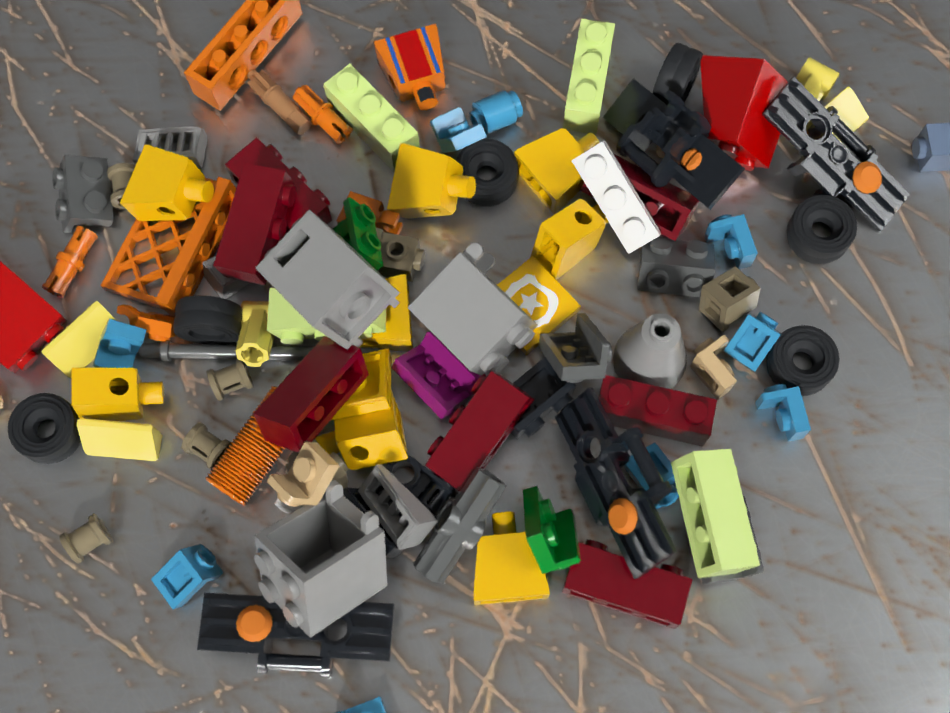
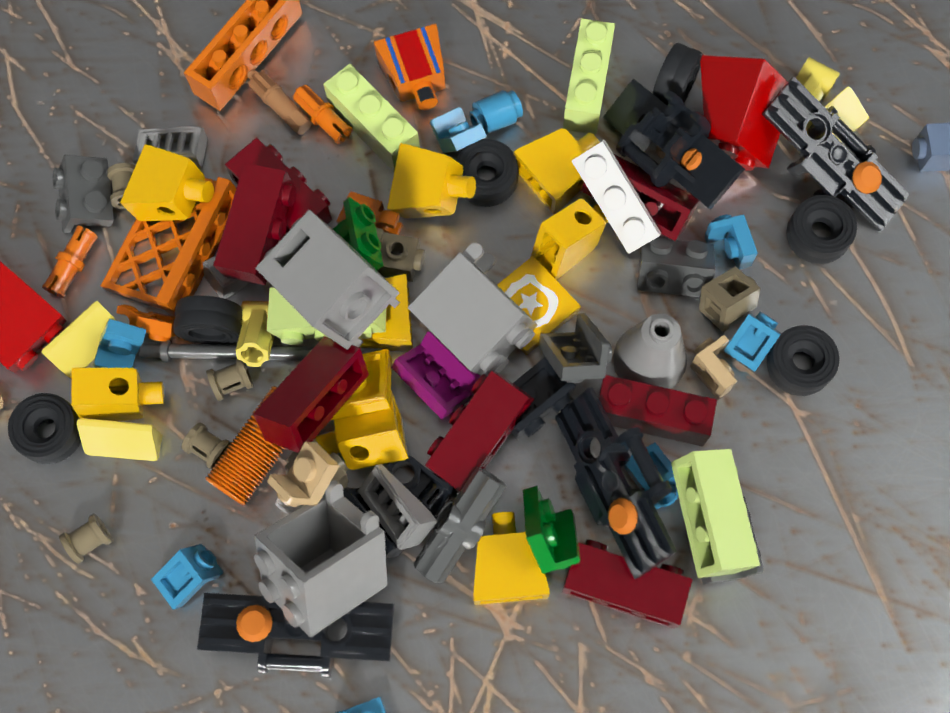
(791, 413): dark azure bracket -> none

